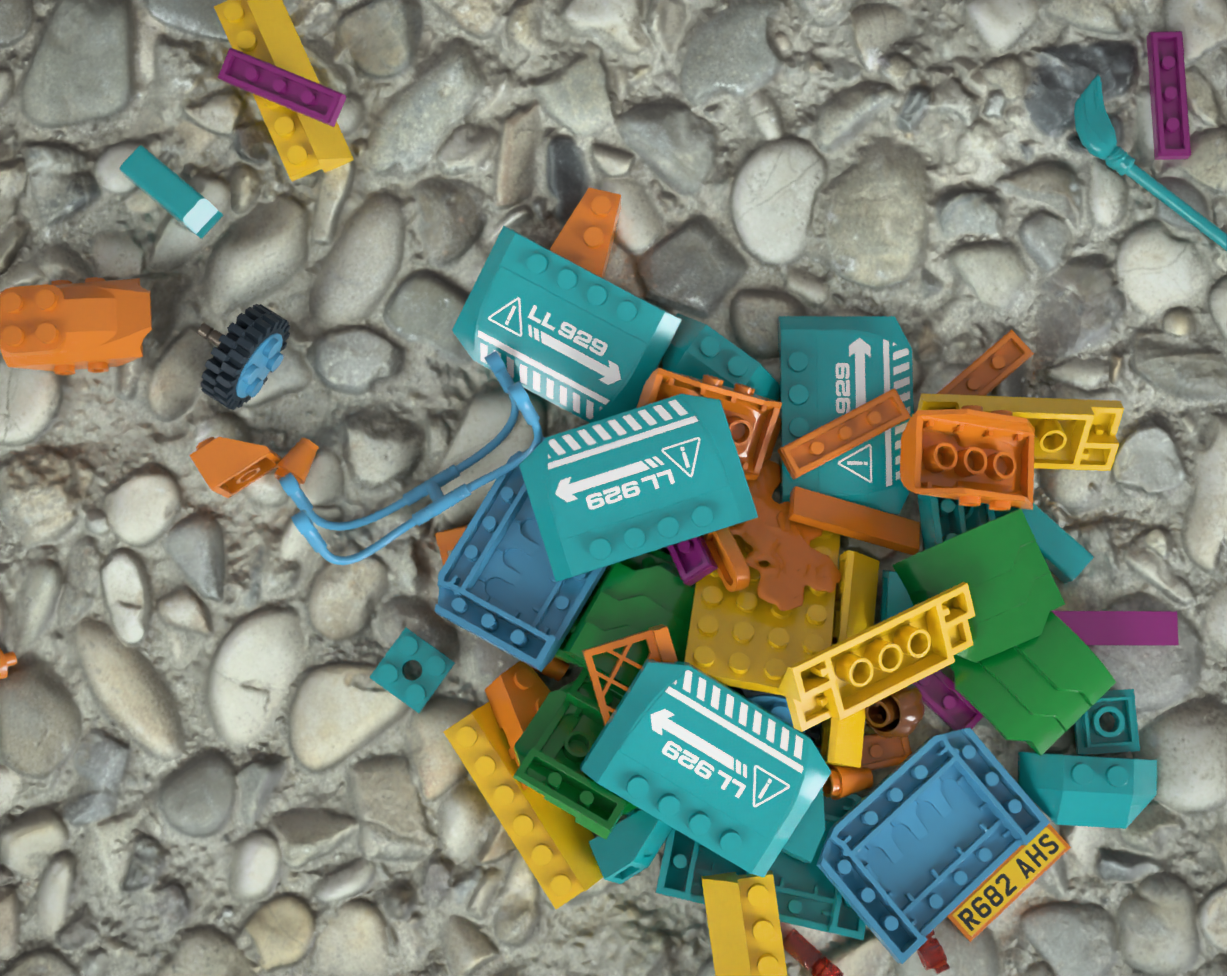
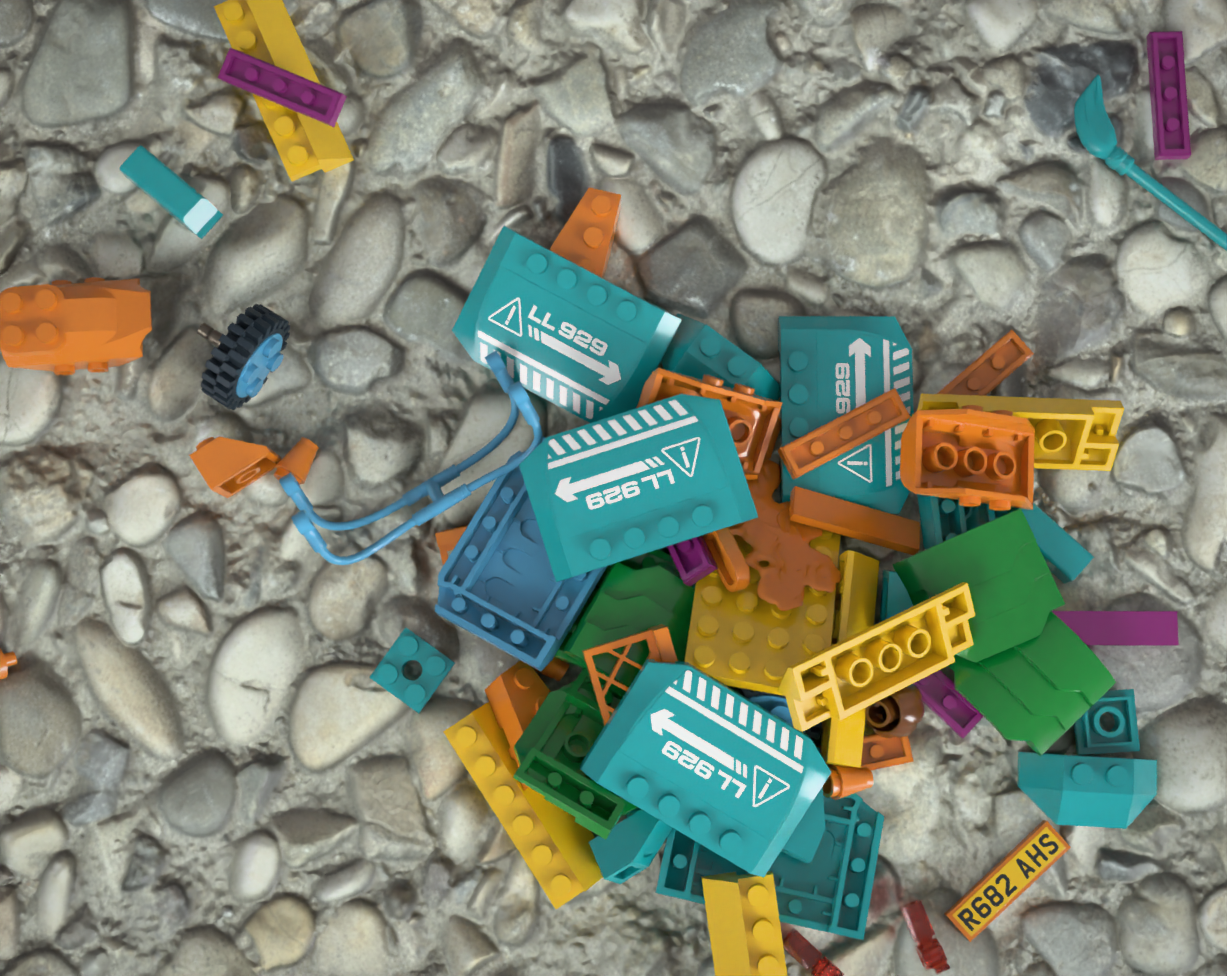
(927, 838): dark azure slope -> none

